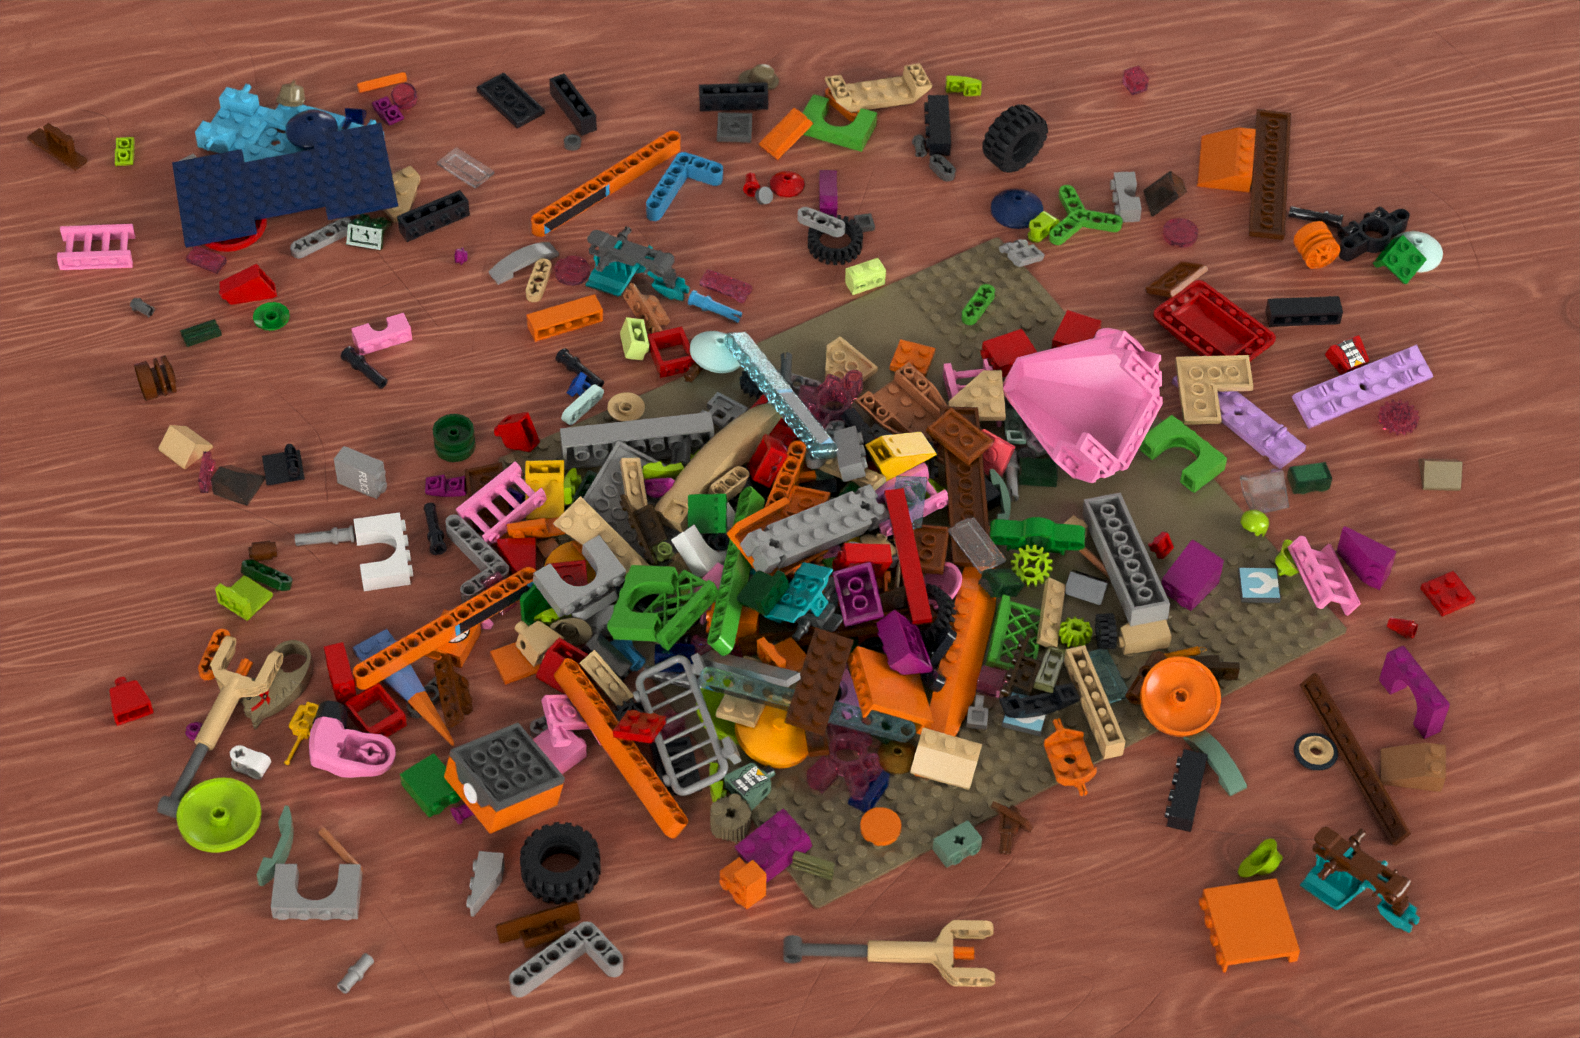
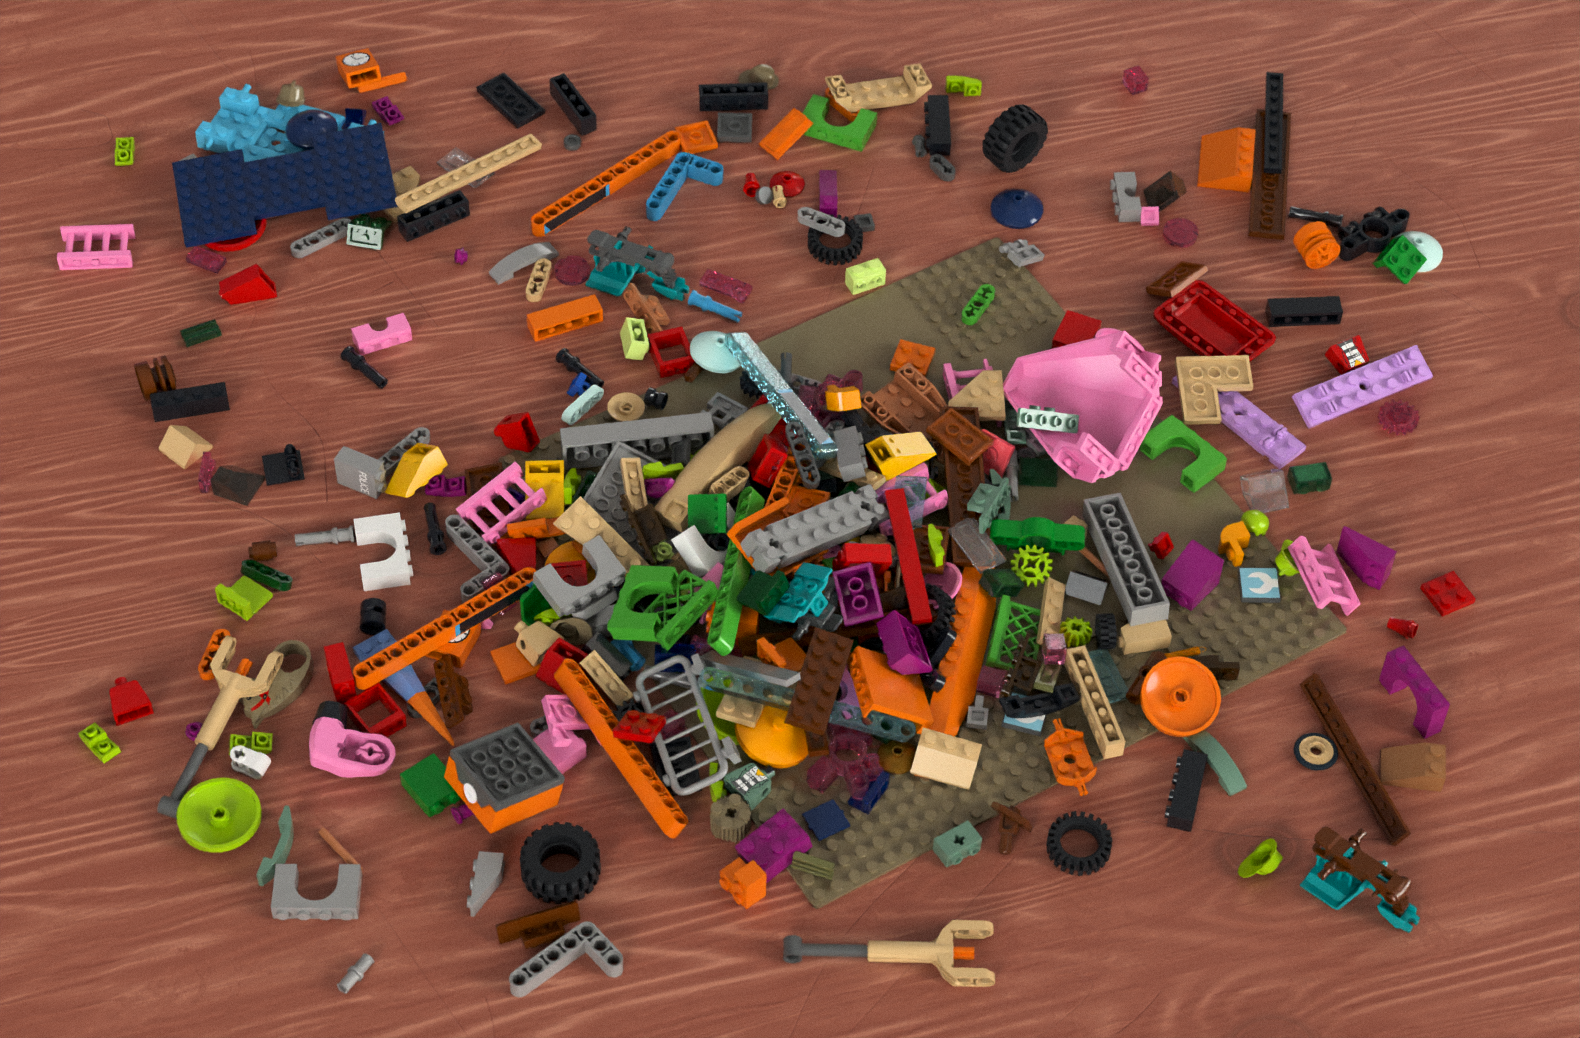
(58, 145): reddish brown bracket -> none
(99, 743): none -> lime slope
(144, 308): dark grey pin -> none
(189, 402): none -> black brick
(257, 741): none -> lime slope
(271, 316): green dish -> none
(303, 726): yellow piece -> none
(358, 68): none -> orange brick
(372, 616): none -> black wheel
(398, 449): none -> light grey beam
(404, 96): clear pink hair -> none
(416, 469): none -> yellow slope
(454, 437): dark green wheel -> none
(468, 173): none -> tan plate
(655, 398): none -> black wheel
(697, 137): none -> orange plate
(779, 199): none -> tan pin
(805, 454): none -> dark grey beam
(826, 820): none -> dark blue piece
(842, 398): none -> light orange brick
(843, 357): tan plate -> none
(880, 826): orange tile -> none
(934, 544): none -> lime slope
(988, 500): none -> sand green bracket
(1003, 350): red brick -> none
(1041, 226): lime piece -> none
(1047, 419): none -> bracket
(1053, 648): none -> clear pink brick
(1071, 862): none -> black tyre
(1077, 223): bright green piece -> none
(1150, 216): none -> bright pink plate
(1232, 541): none -> light orange brick
(1248, 923): orange panel -> none
(1273, 123): none -> black plate
(1440, 474): dark tan slope -> none

